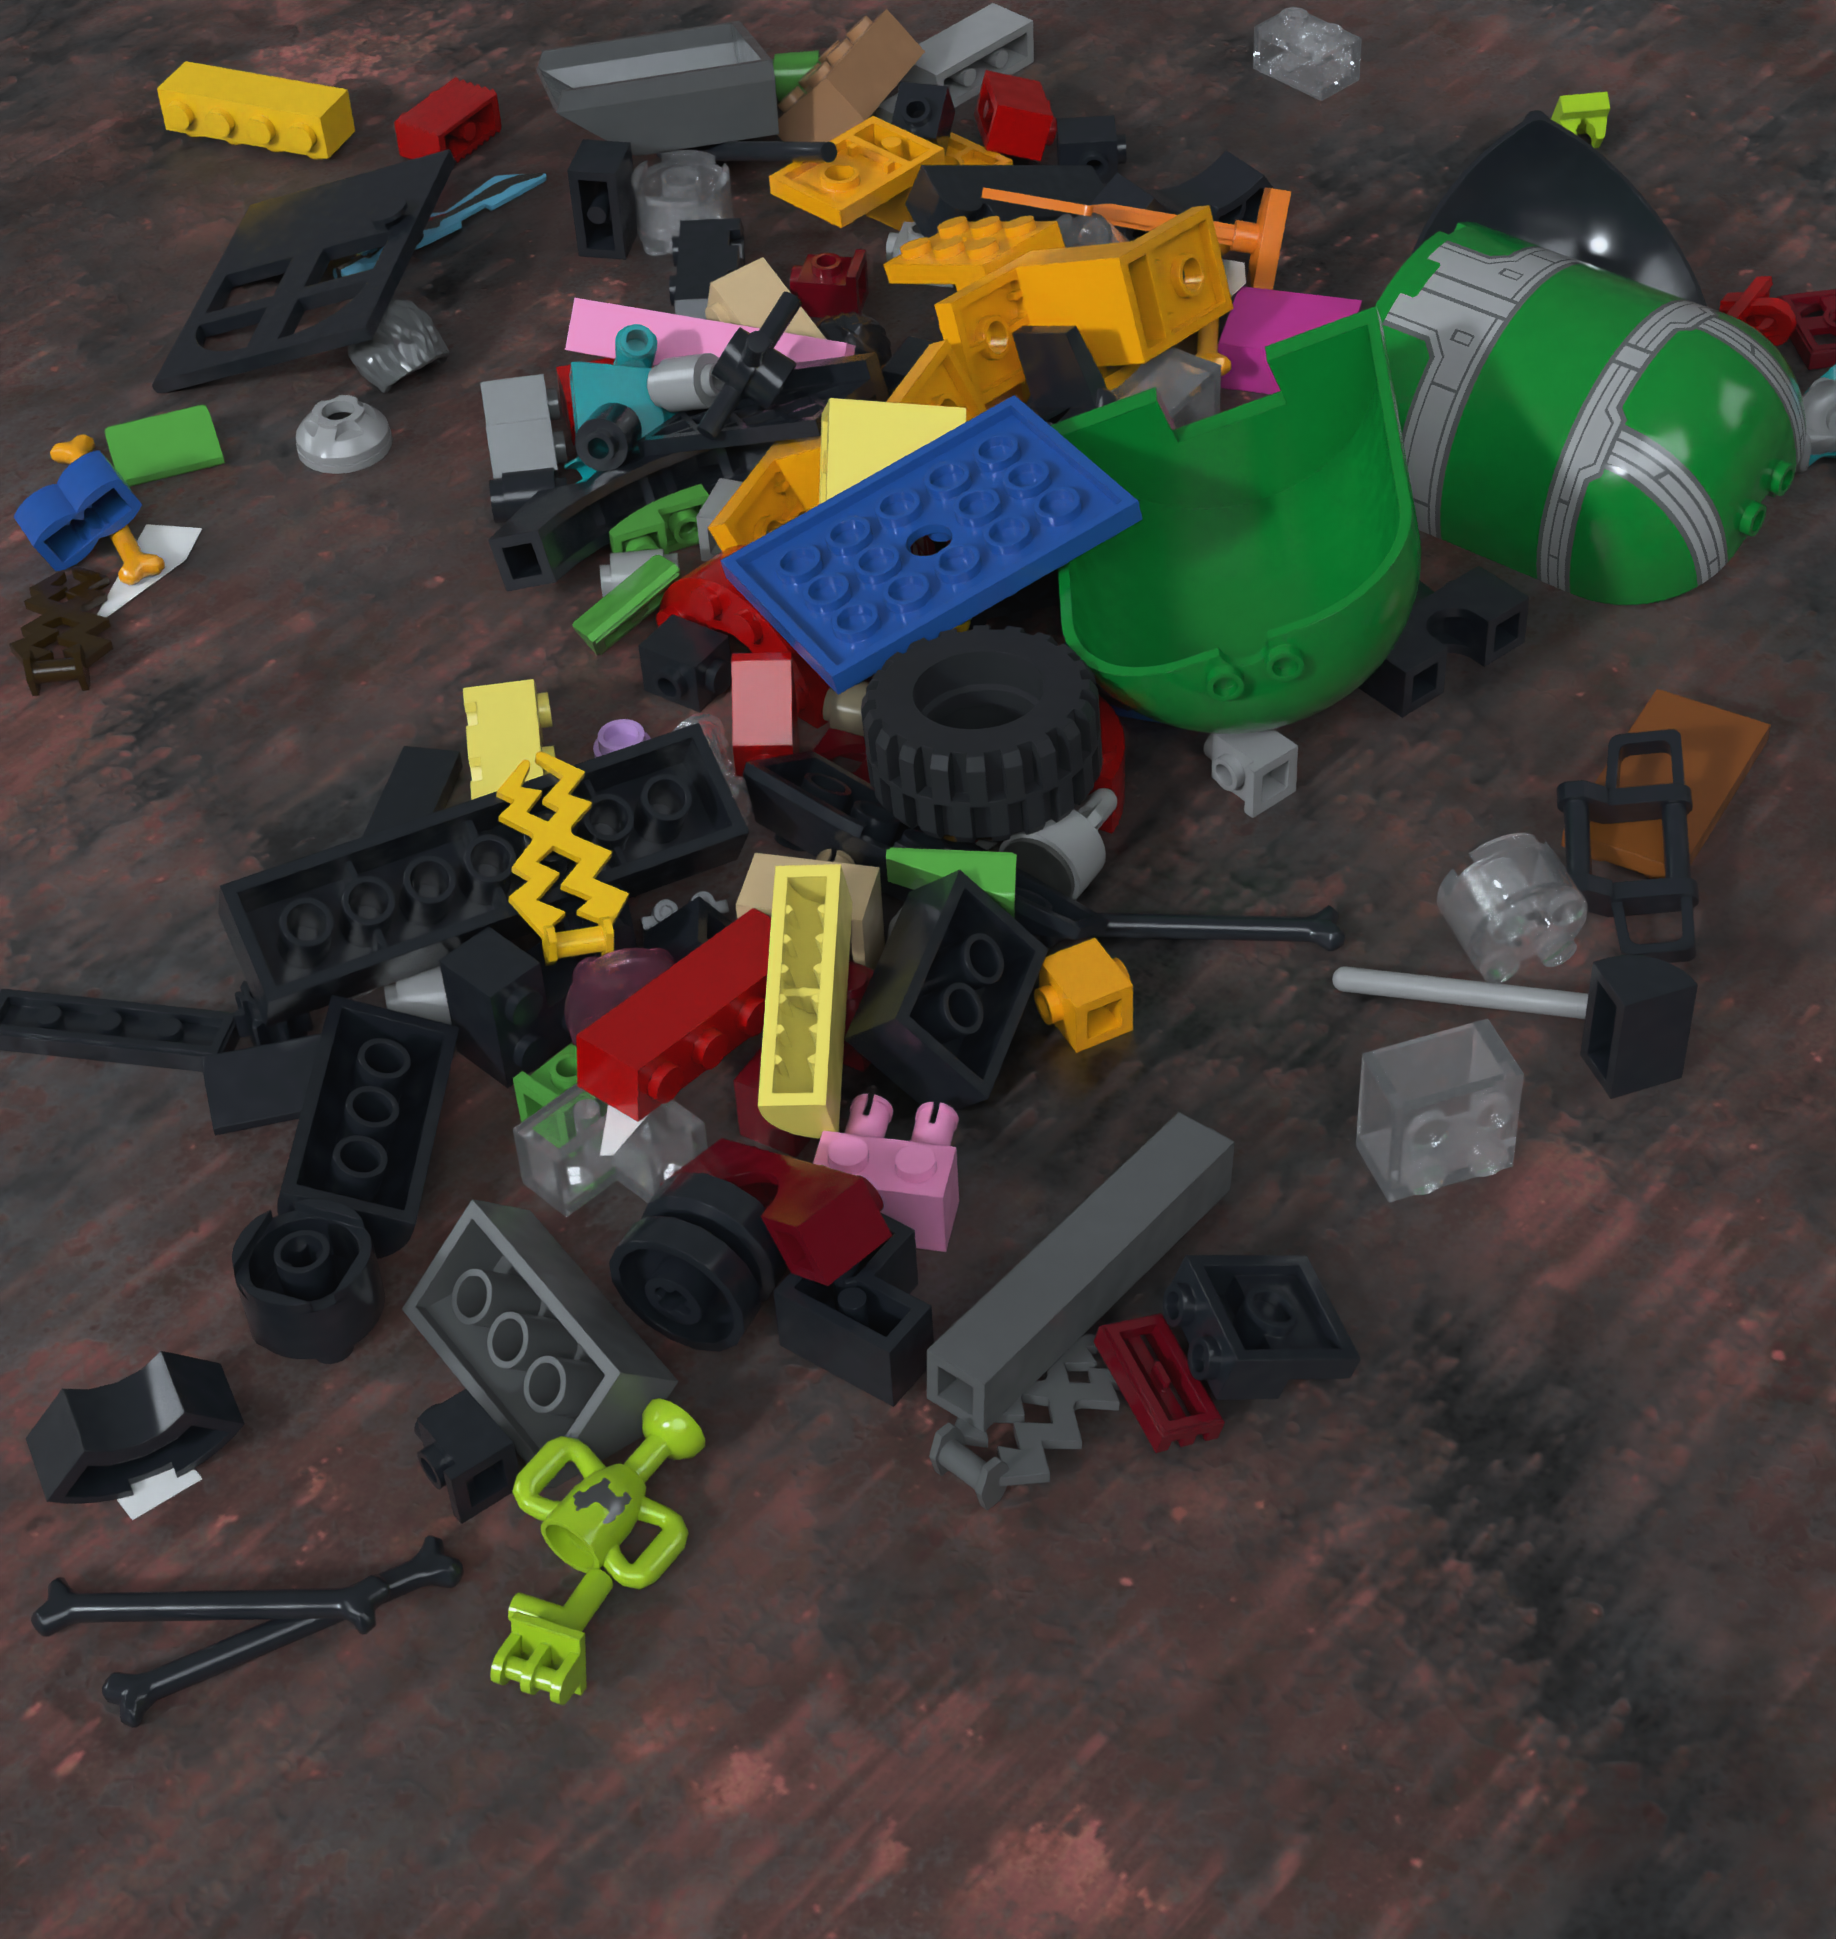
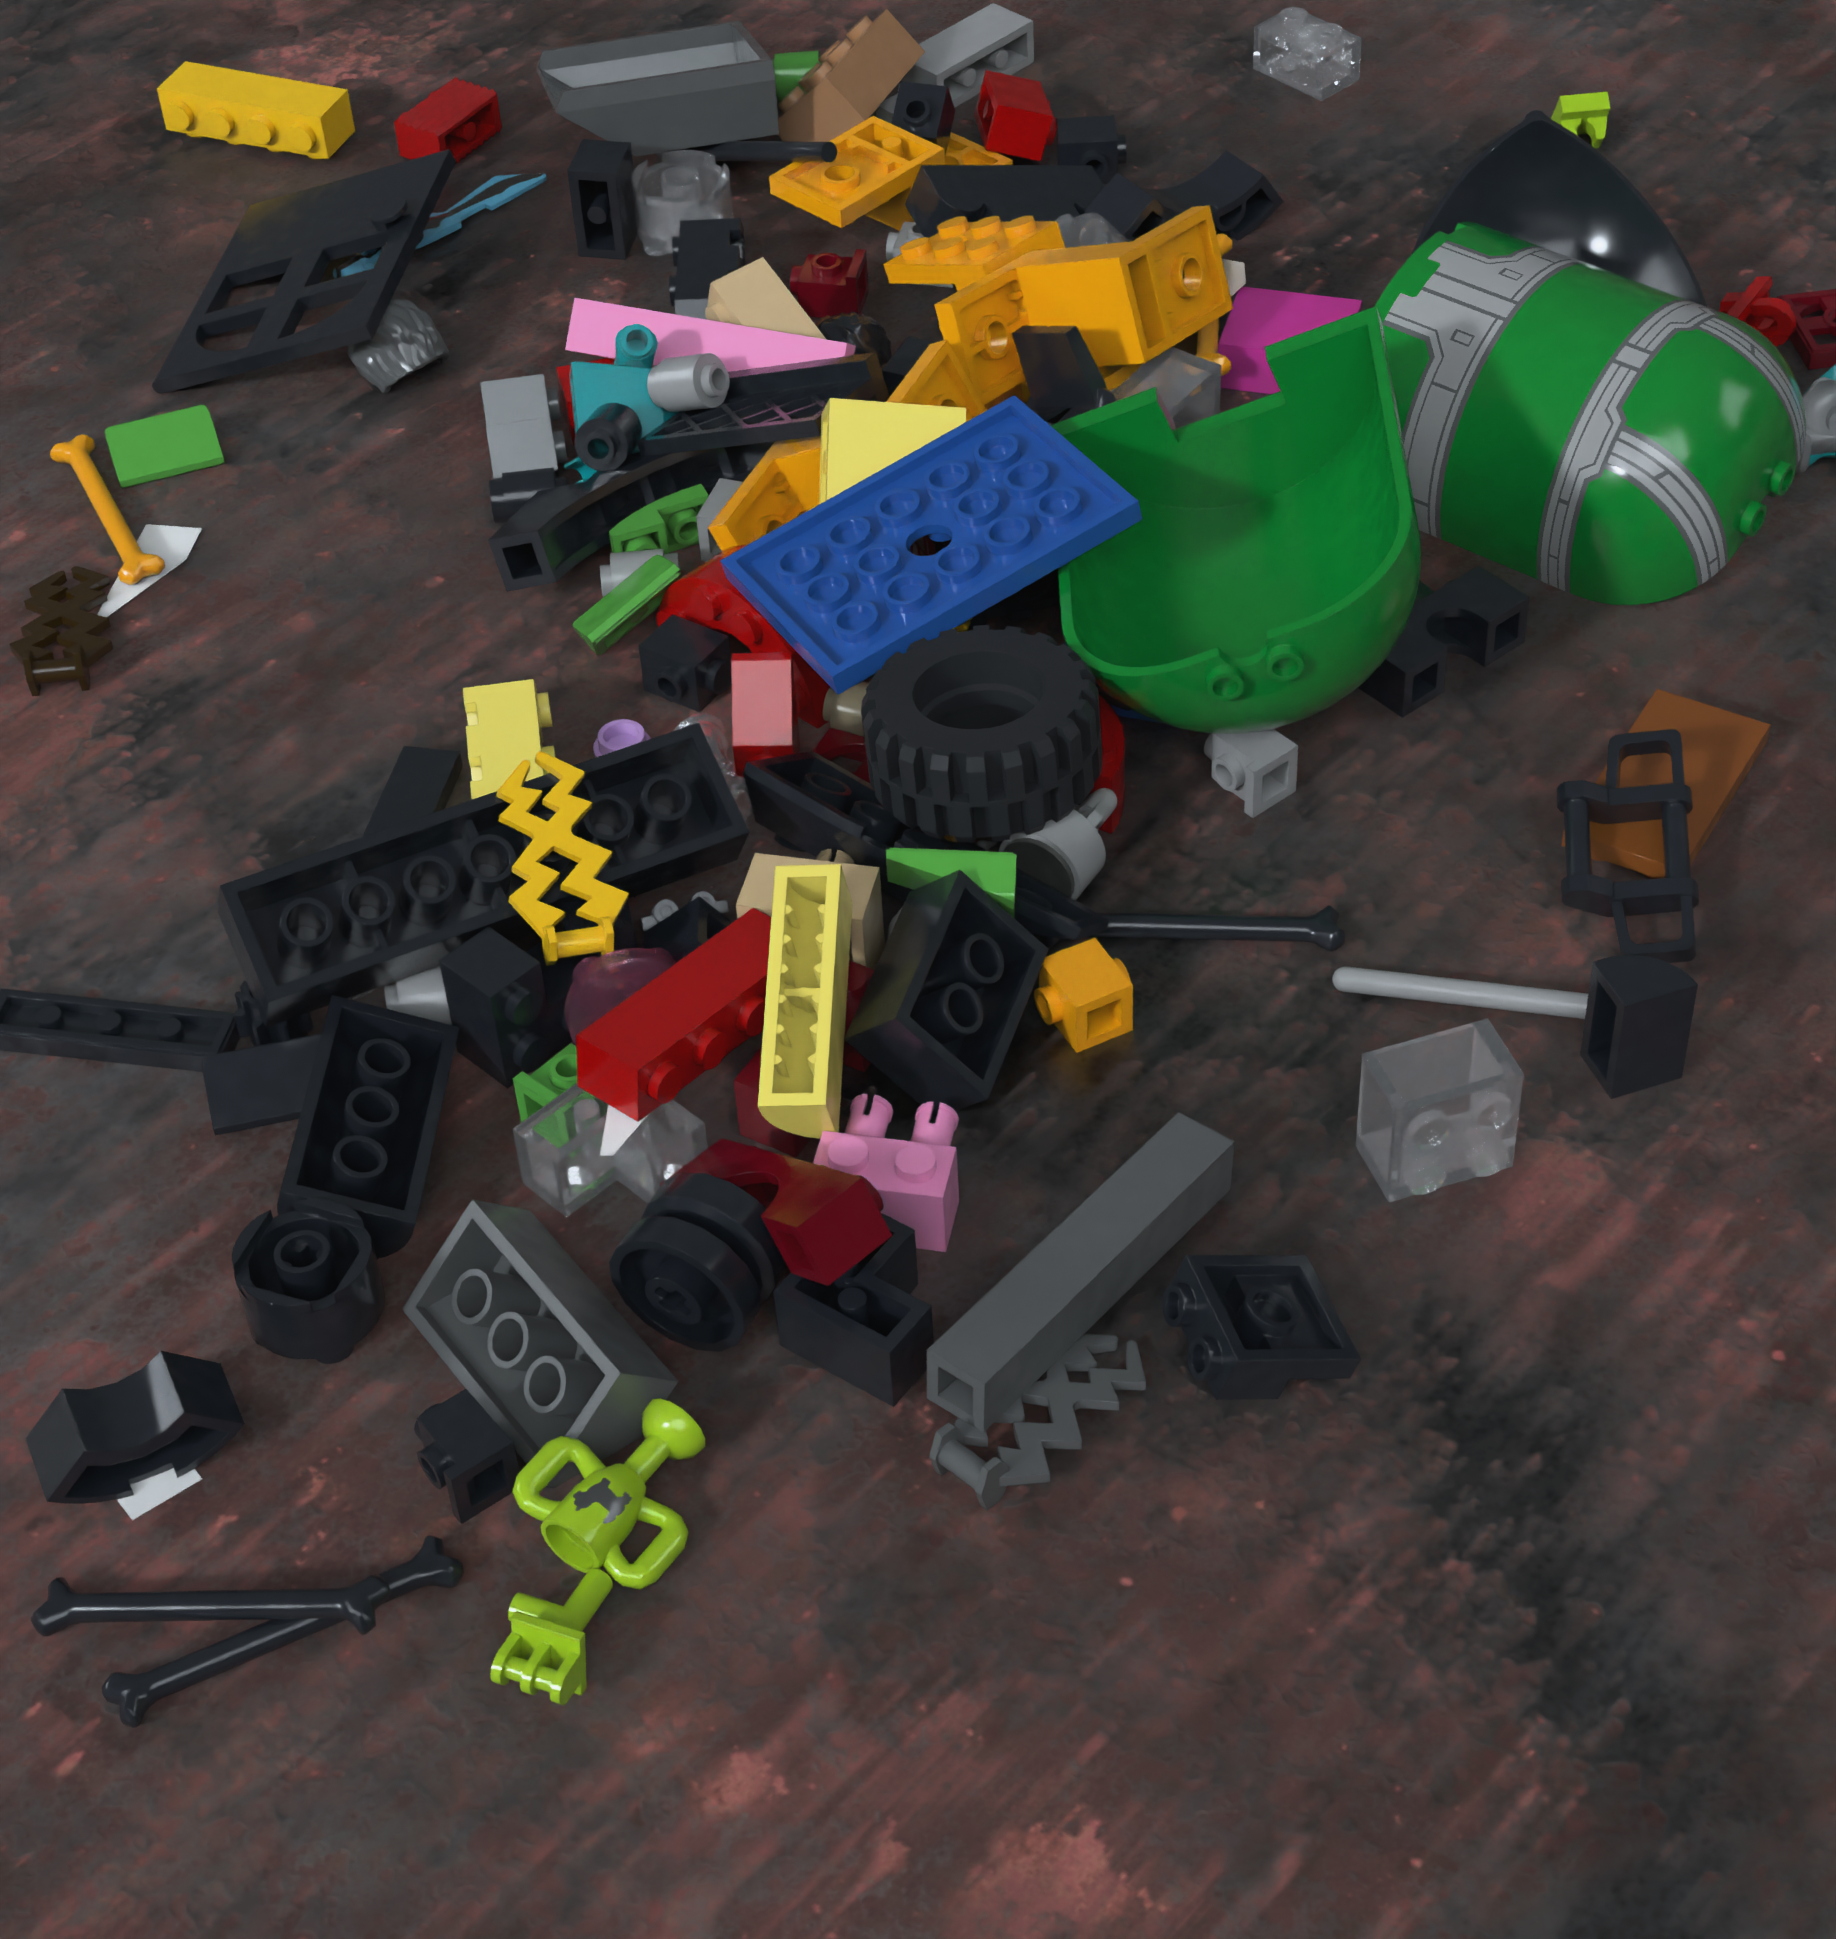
(73, 514): blue brick -> none
(343, 436): light grey piece -> none
(752, 367): black bar -> none
(1147, 1382): dark red tile -> none
(1259, 239): orange piece -> none
(1513, 907): clear brick -> none

